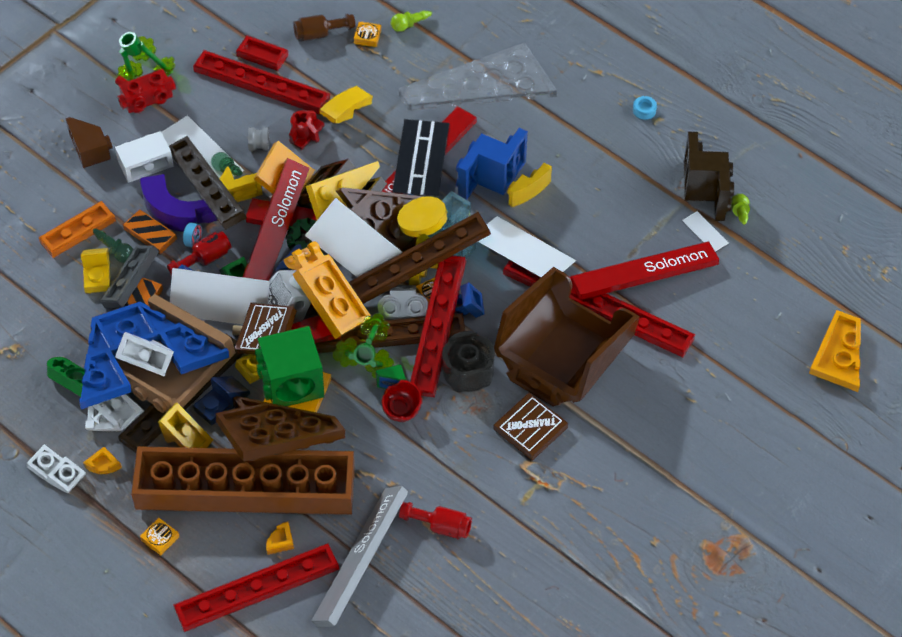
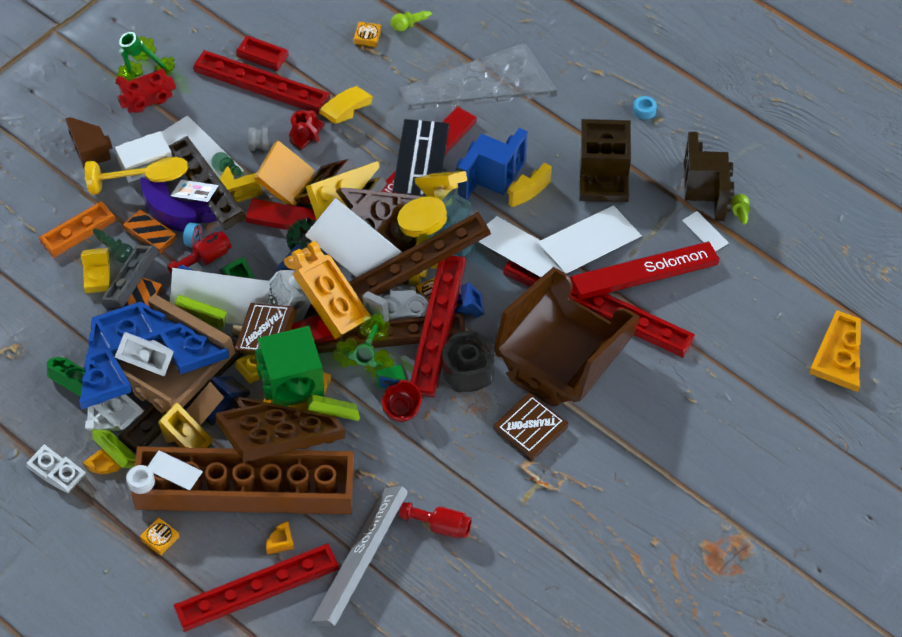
(114, 448): none -> lime tile
(140, 479): none -> white tile
(158, 171): none -> yellow piece
(174, 470): none -> white sticker
(194, 190): none -> white sticker
(205, 403): none -> medium nougat sticker
(208, 314): none -> lime tile
(276, 221): red tile -> none
(318, 27): reddish brown piece -> none
(333, 407): none -> lime tile
(376, 304): none -> light grey tile
(440, 184): none -> yellow slope
(589, 239): none -> white sticker
(605, 160): none -> dark brown bracket

